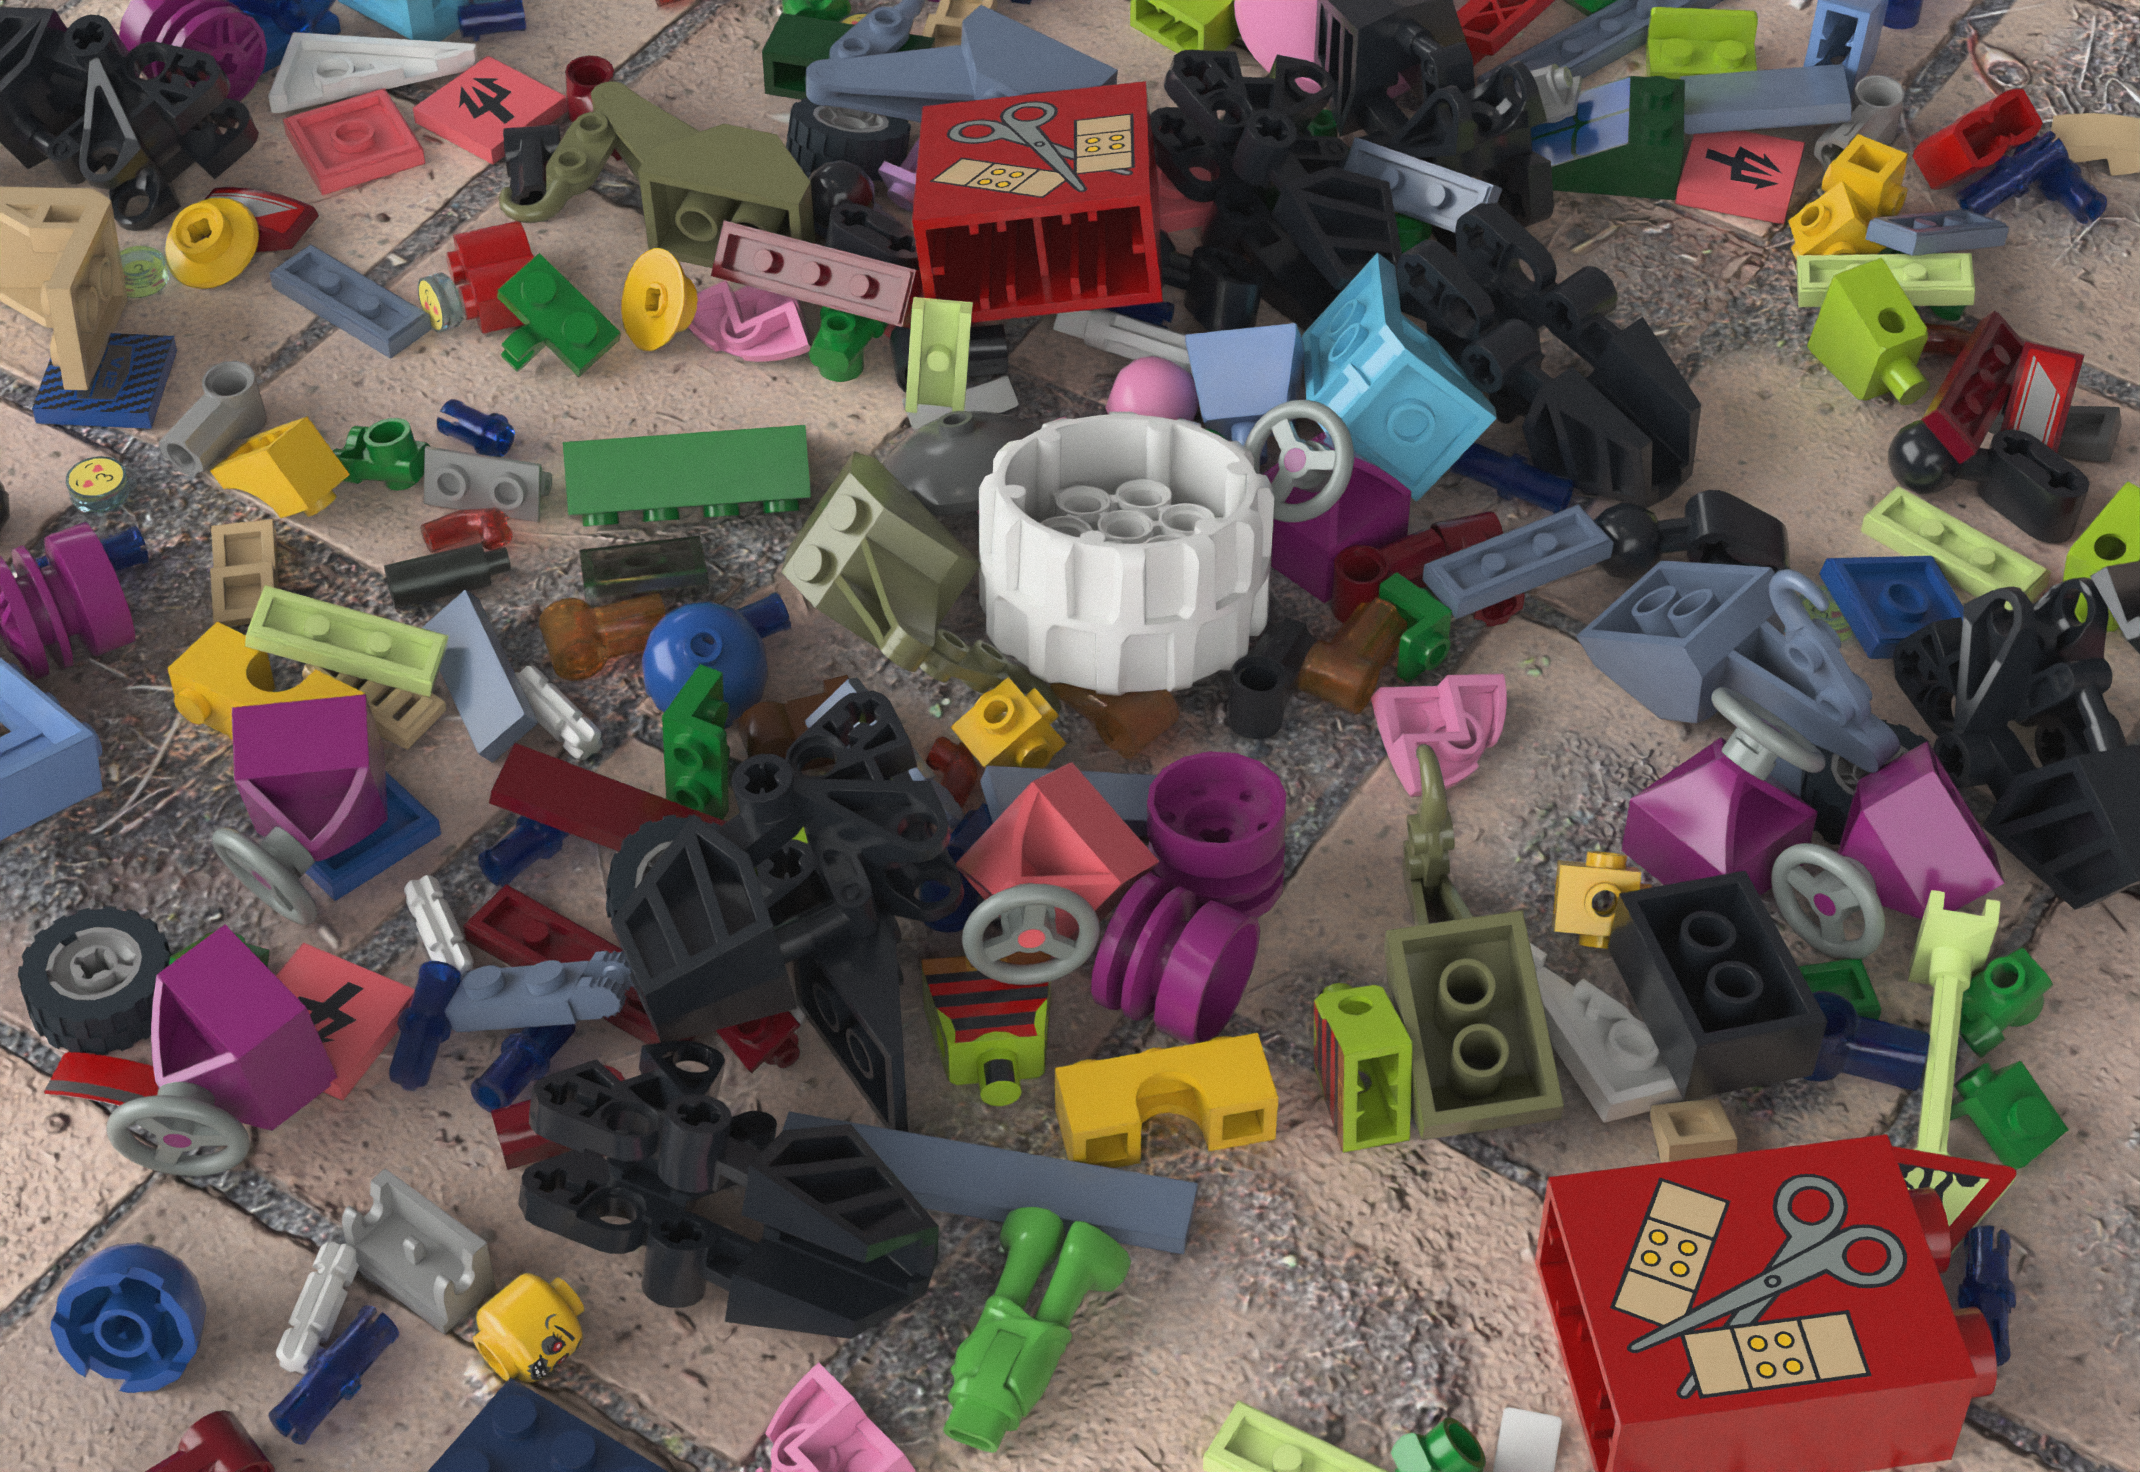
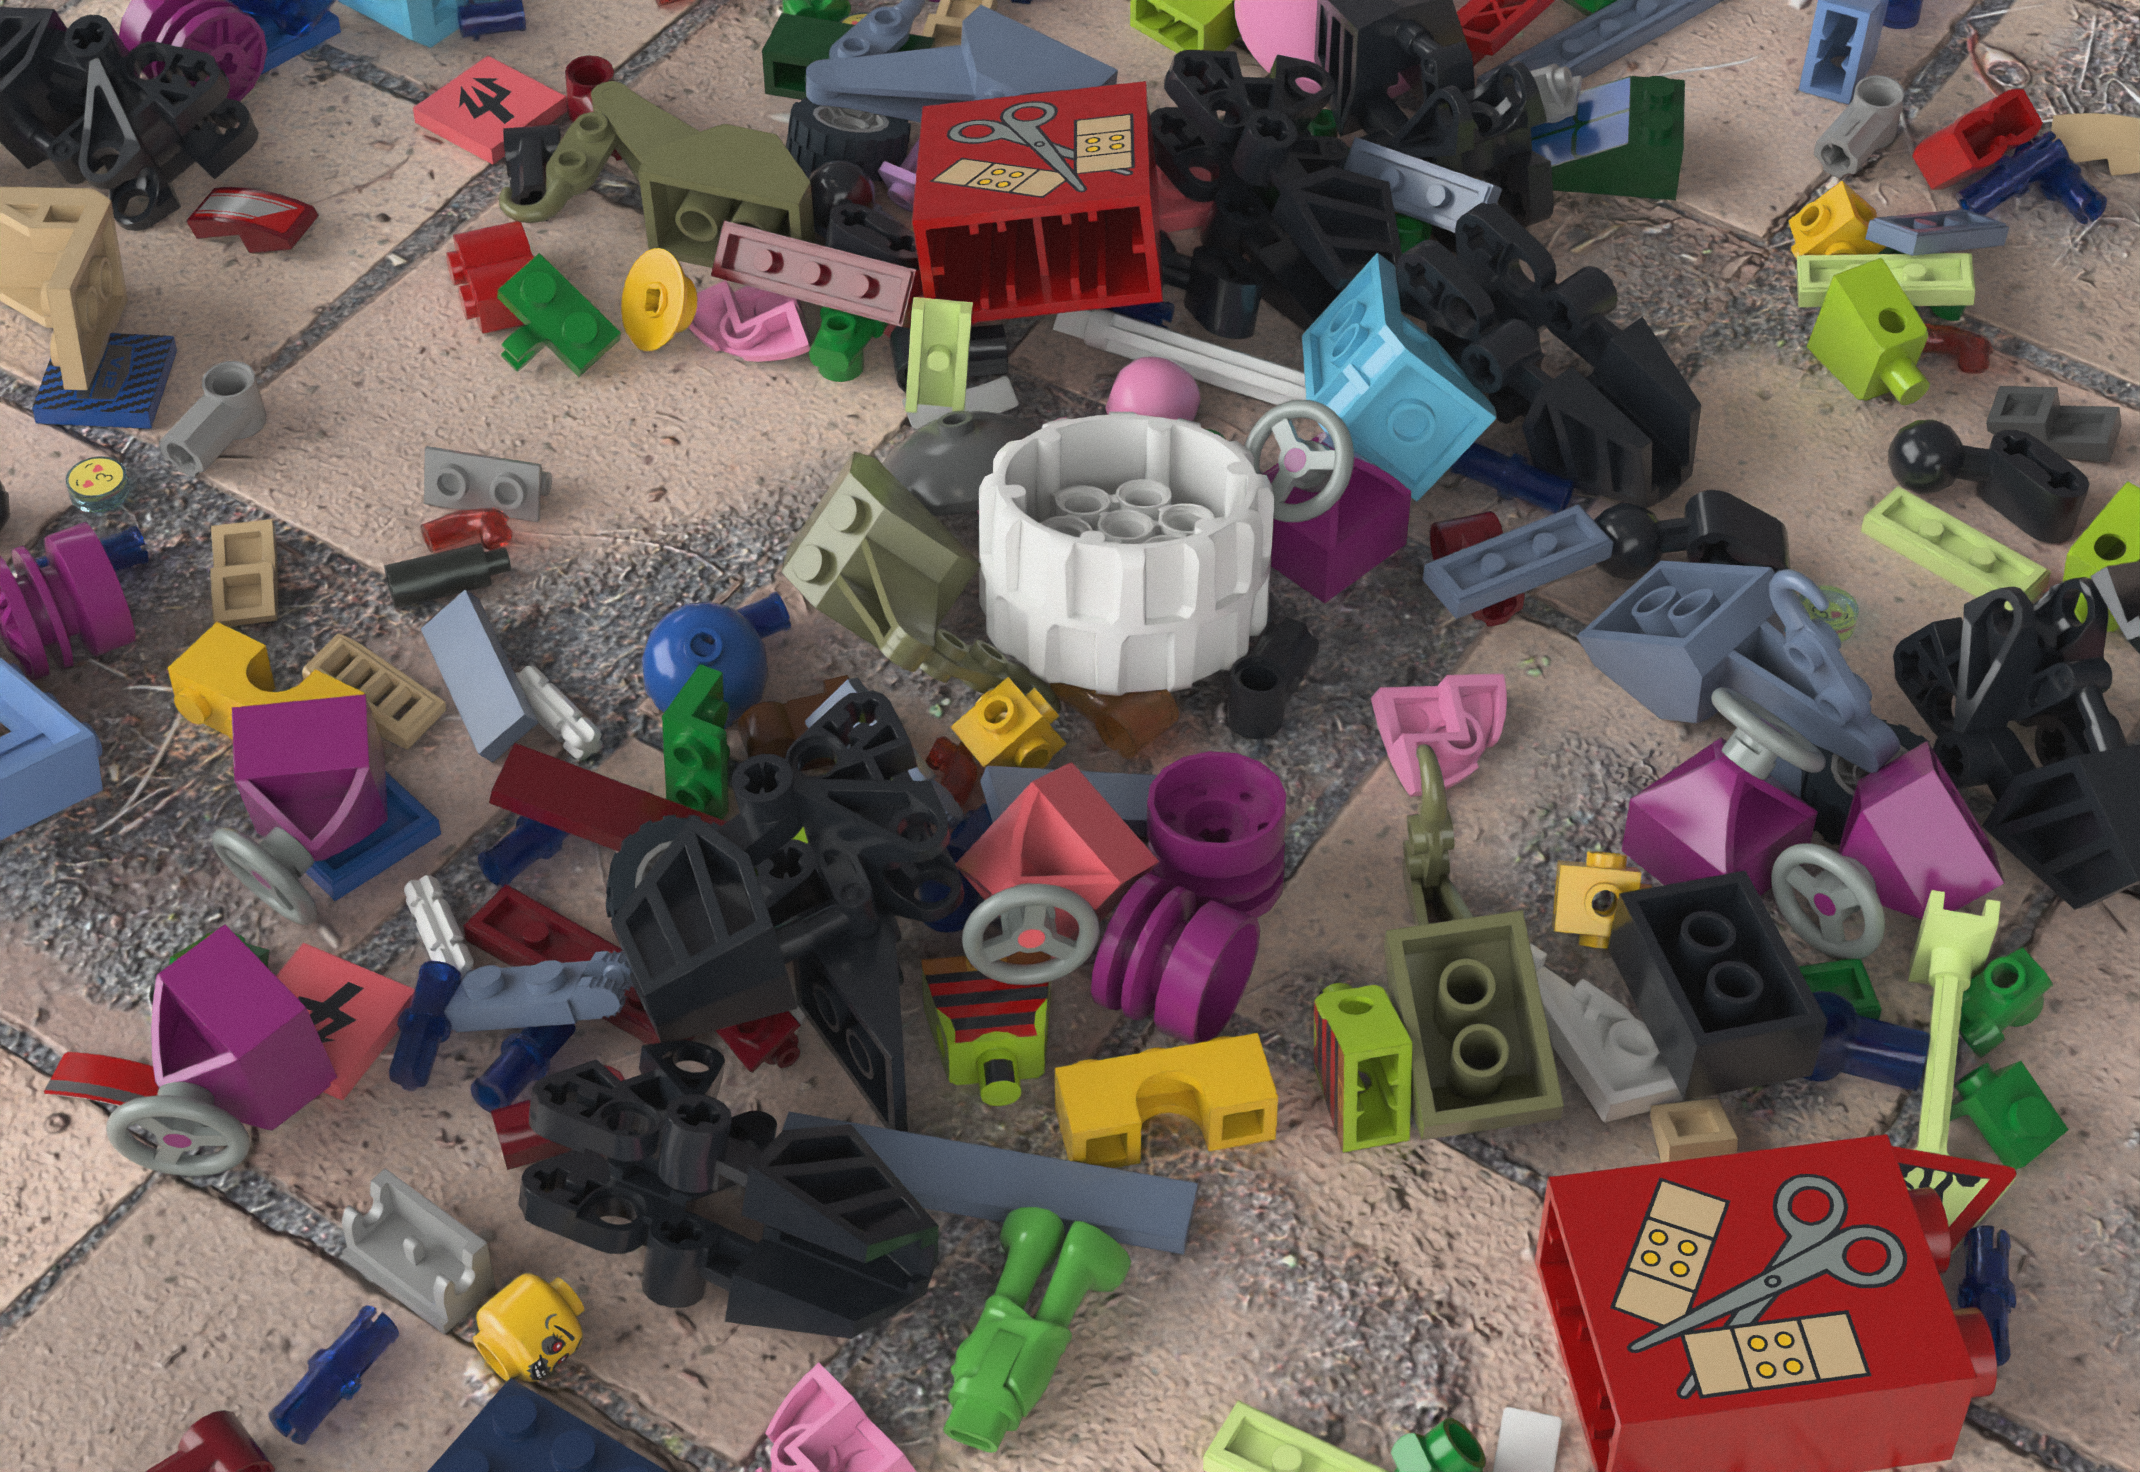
(94, 979): black wheel -> none
(130, 1316): blue cylinder -> none
(143, 271): clear light blue tile -> none
(221, 255): yellow piece -> none
(285, 468): yellow arch -> none
(317, 1306): white axle -> none
(340, 67): white wing -> none
(346, 641): yellowish green tile -> none
(350, 301): sand blue tile -> none
(353, 141): coral tile -> none
(383, 453): green plate -> none
(441, 301): clear light blue tile -> none
(486, 433): clear blue pin -> none
(585, 637): clear orange piece -> none
(644, 568): clear smoke slope -> none
(687, 471): green slope -> none
(1245, 375): medium blue torso -> none
(1350, 664): clear orange piece -> none
(1363, 568): dark red piece -> none
(1428, 626): green bracket -> none
(1700, 41): lime bracket -> none
(1741, 174): coral tile -> none
(1766, 99): sand blue tile -> none
(1872, 172): yellow brick -> none
(1889, 598): blue tile -> none
(1975, 387): dark red tile -> none
(2043, 392): slope -> none

